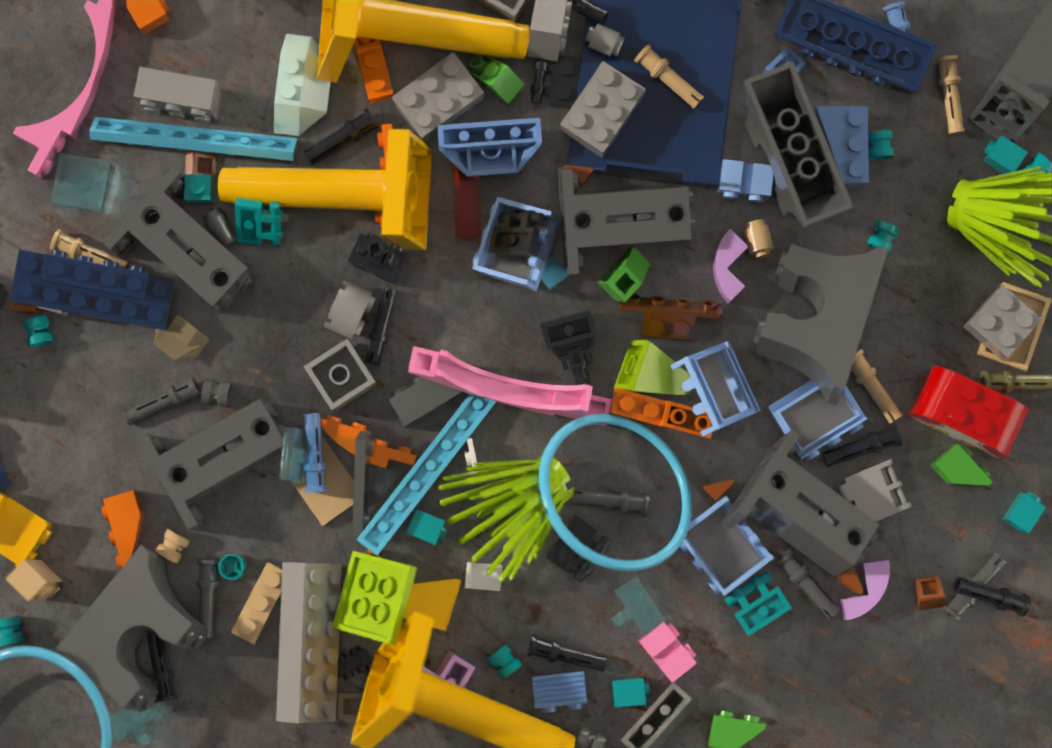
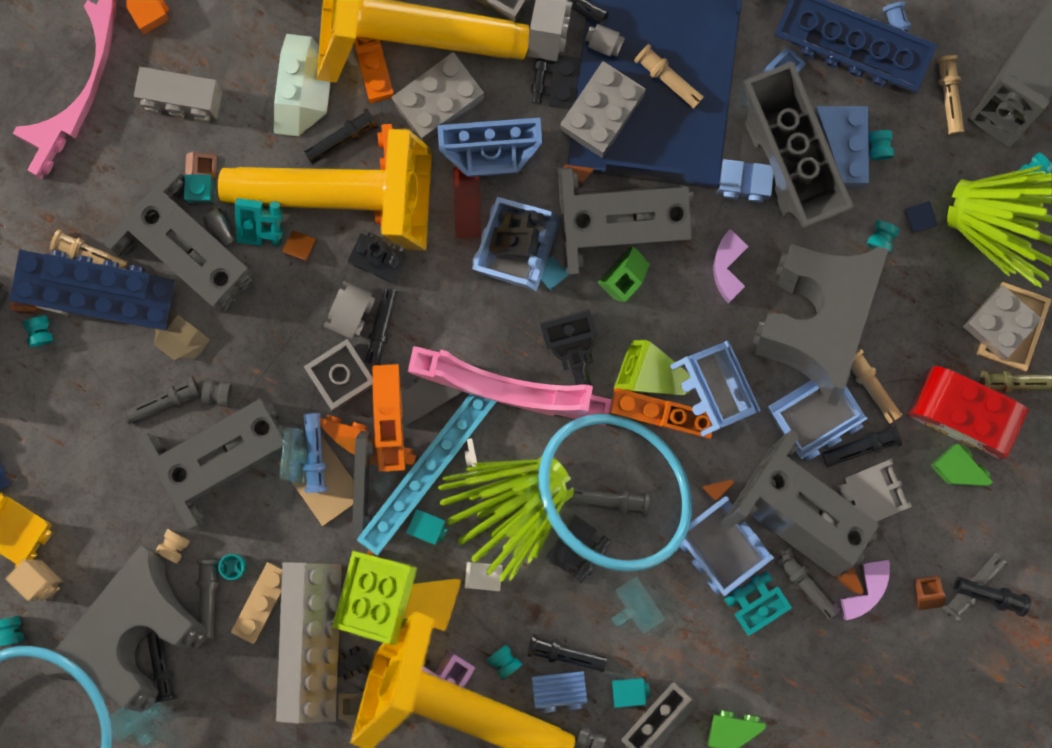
(81, 182): clear light blue plate -> none
(126, 522): orange slope -> none
(193, 138): medium azure plate -> none
(299, 246): none -> dark orange slope
(388, 417): none -> orange slope
(495, 77): bright green slope -> none
(667, 651): bright pink brick -> none
(670, 317): reddish brown bracket -> none
(758, 239): tan brick -> none
(921, 217): none -> dark blue tile
(1004, 155): teal brick -> none
(1024, 512): teal brick -> none

